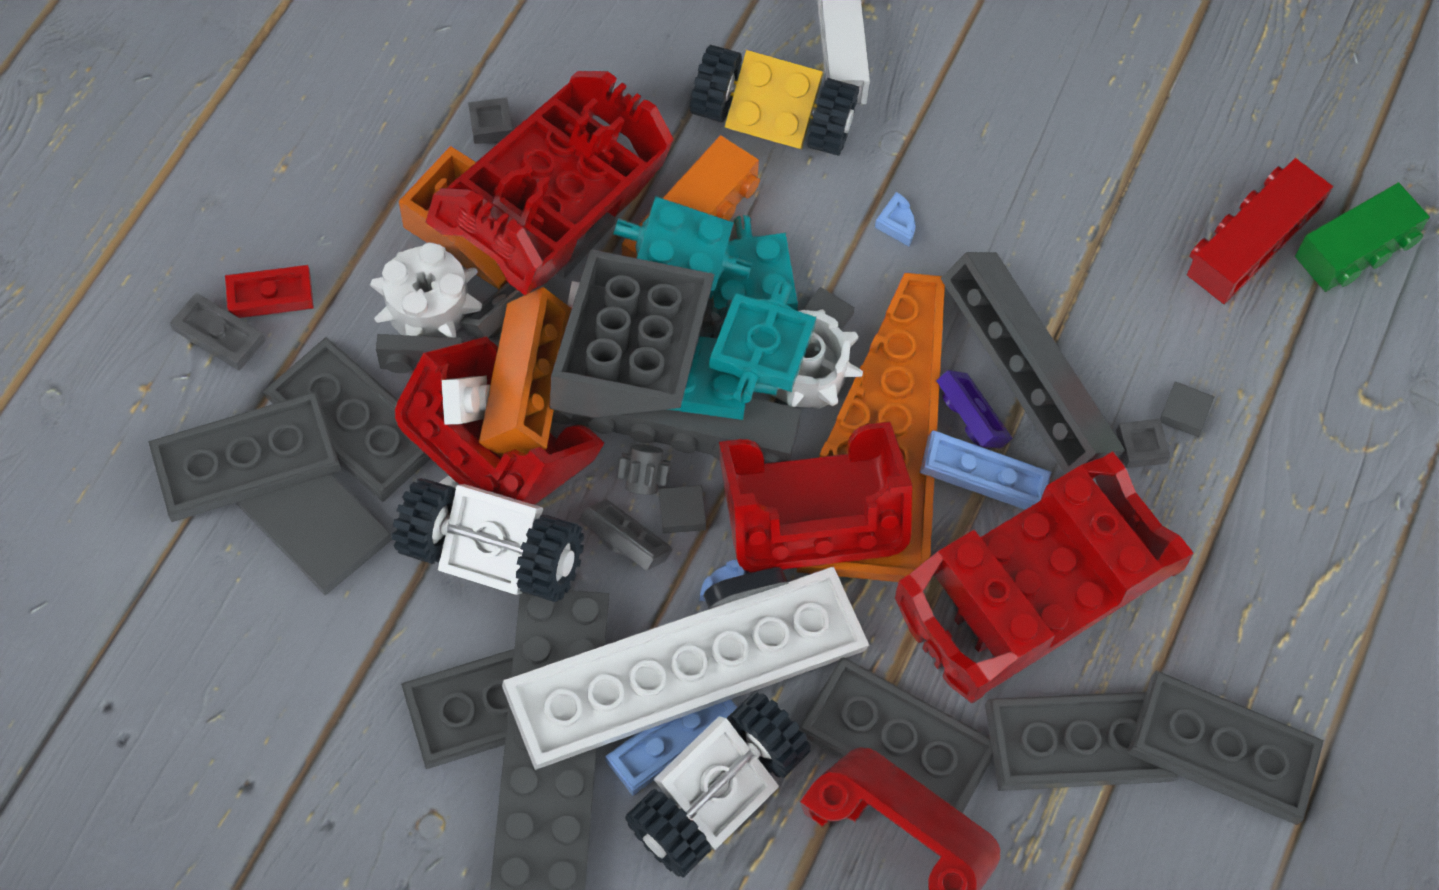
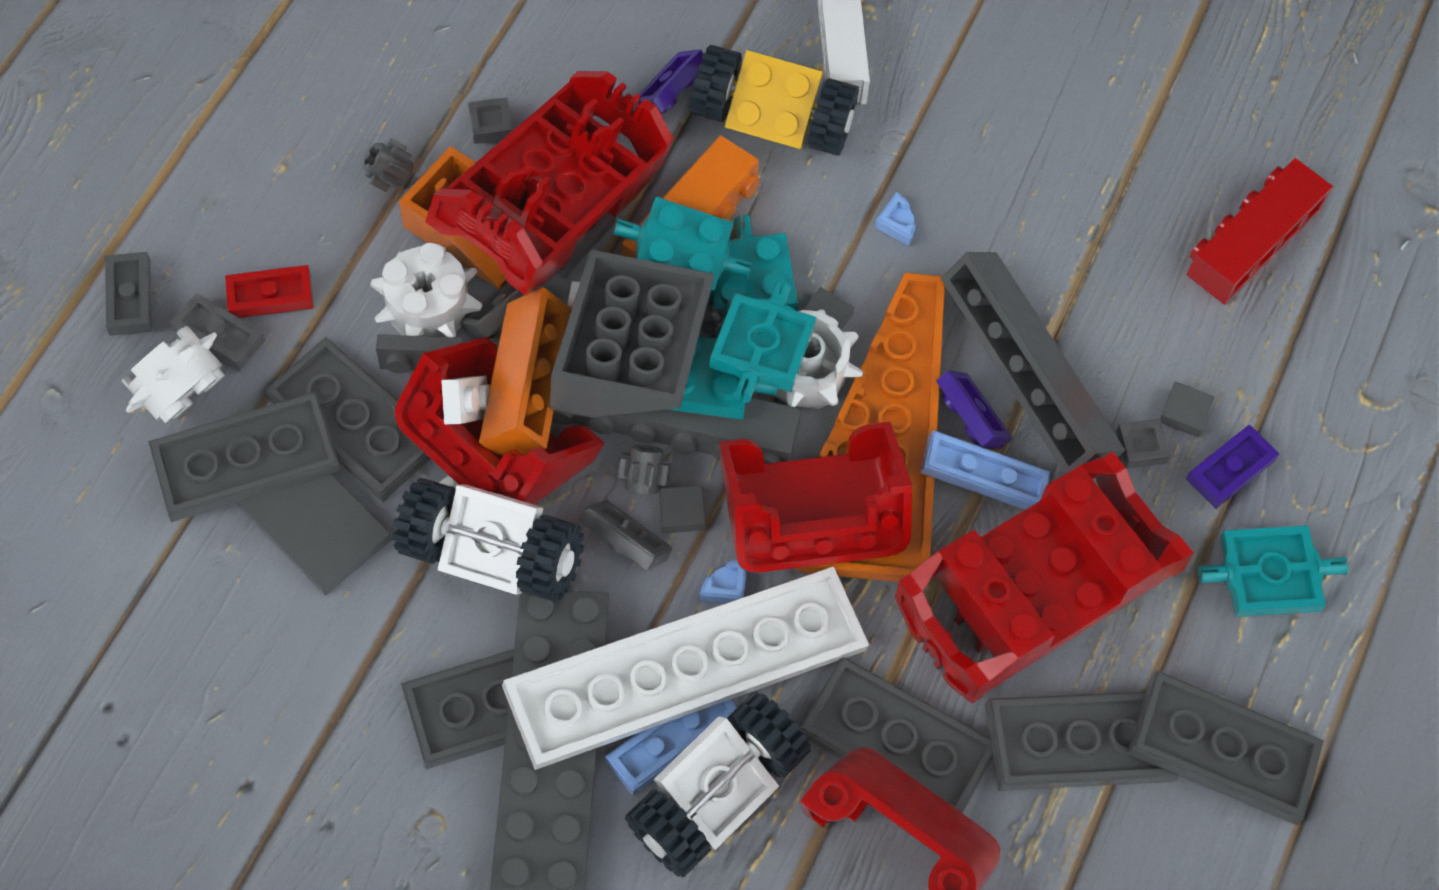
(128, 293): none -> dark grey plate
(173, 374): none -> white brick
(388, 165): none -> dark grey gear
(672, 79): none -> dark purple plate
(744, 586): black tile -> none
(1232, 466): none -> dark purple plate
(1272, 571): none -> teal plate
(1362, 237): green brick -> none

